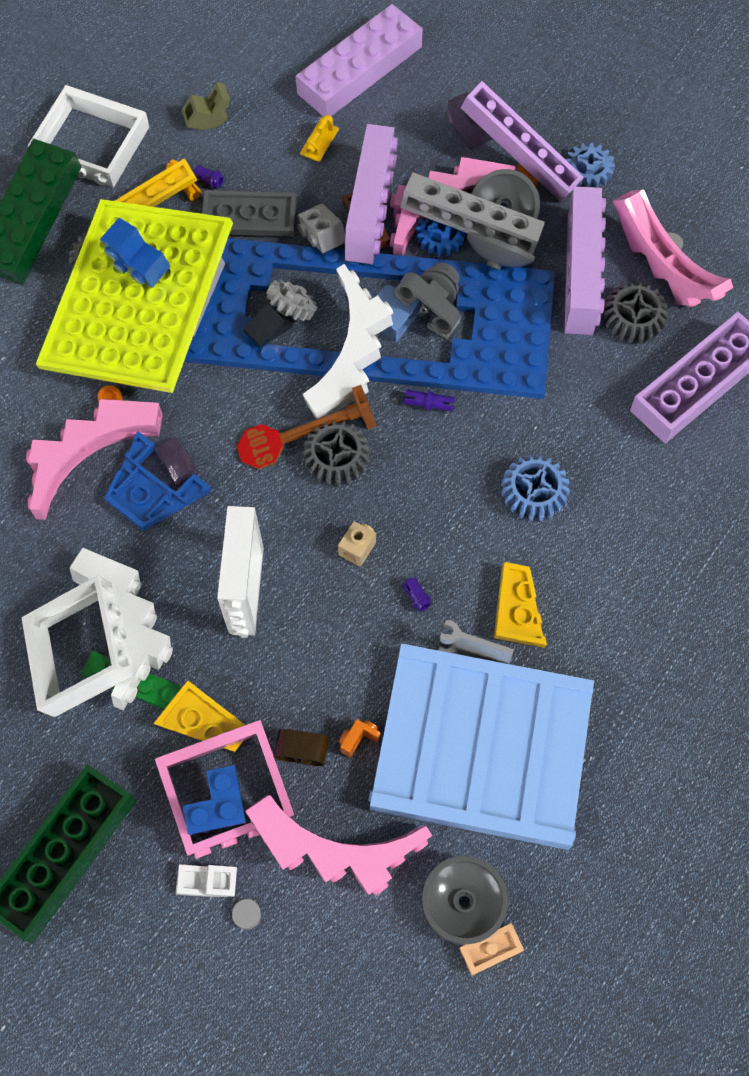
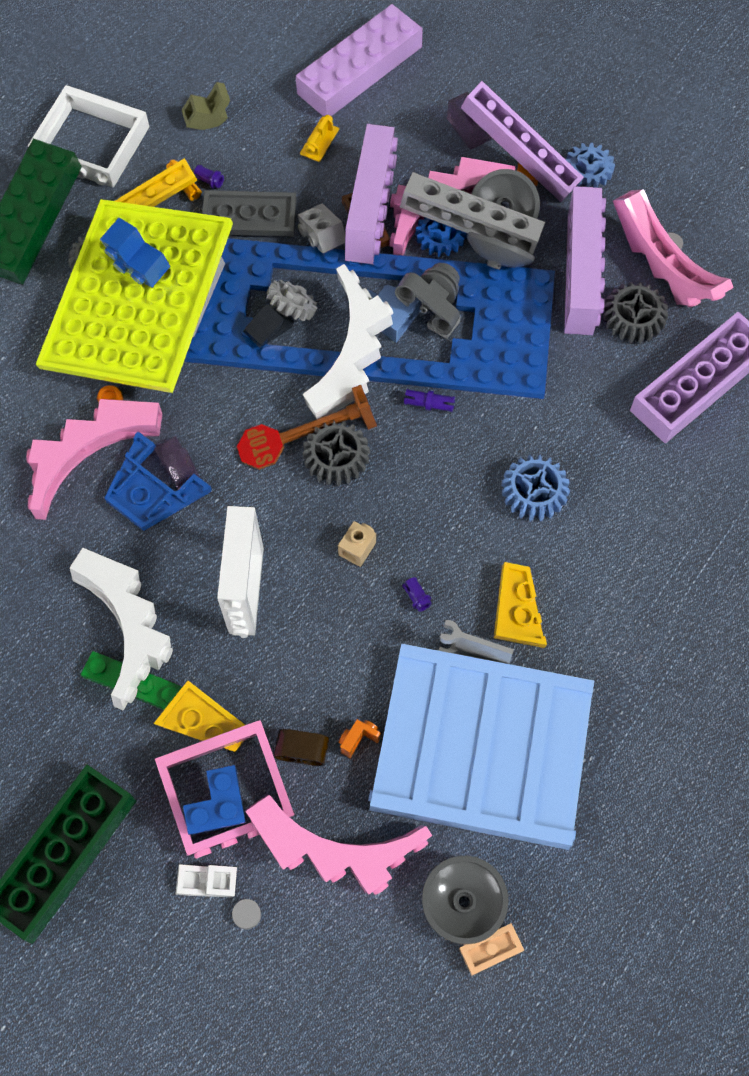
(40, 653): white window -> none

